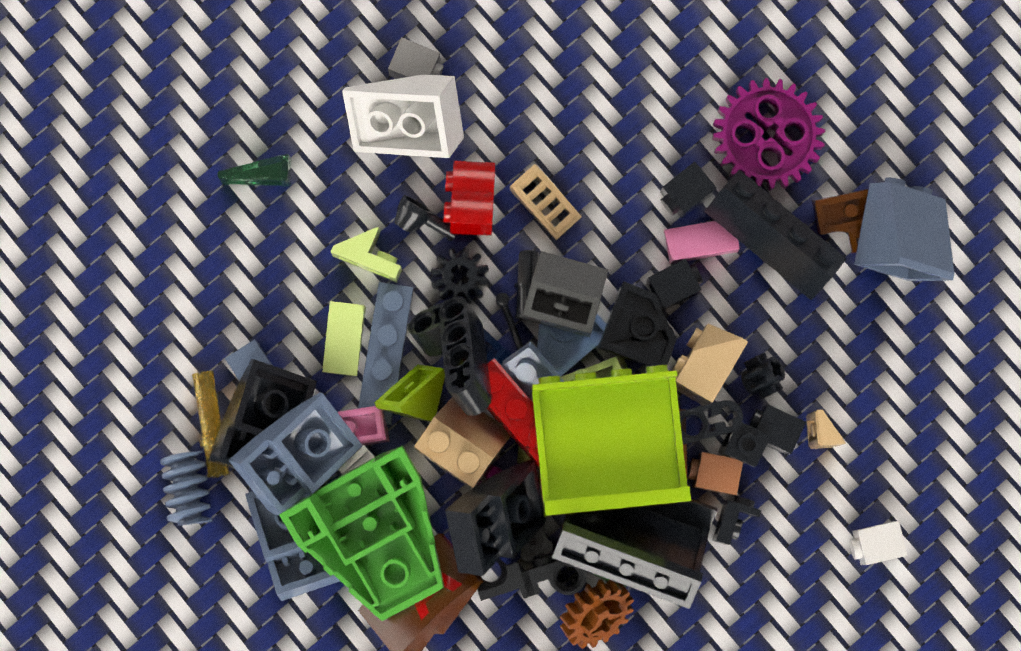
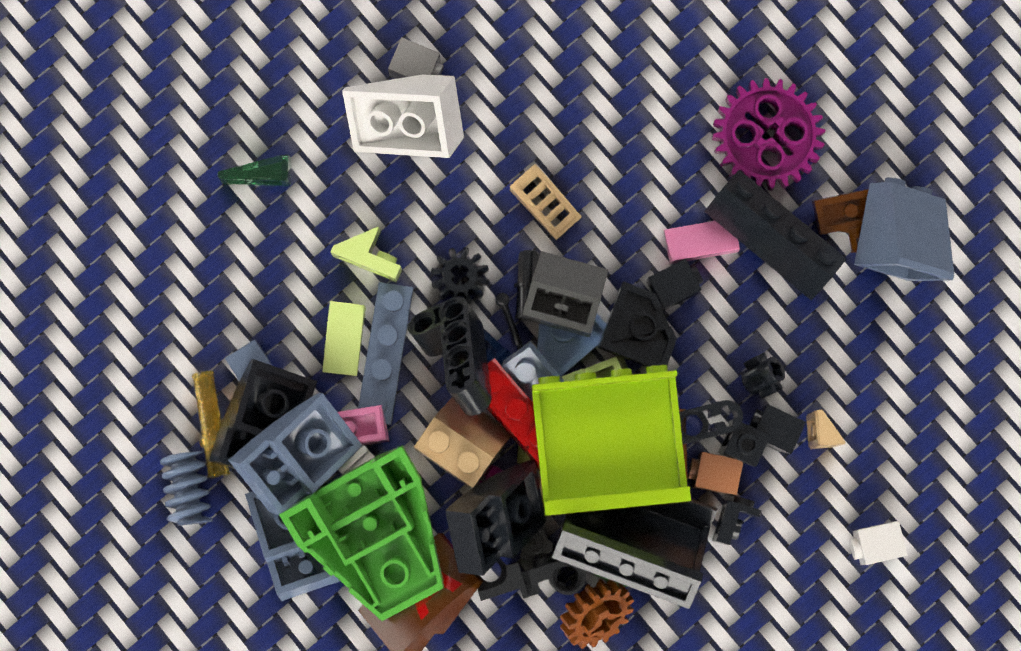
(413, 215): black bar -> none
(415, 394): lime slope -> none
(471, 198): red brick -> none
(687, 191): black brick -> none
(708, 363): tan slope -> none

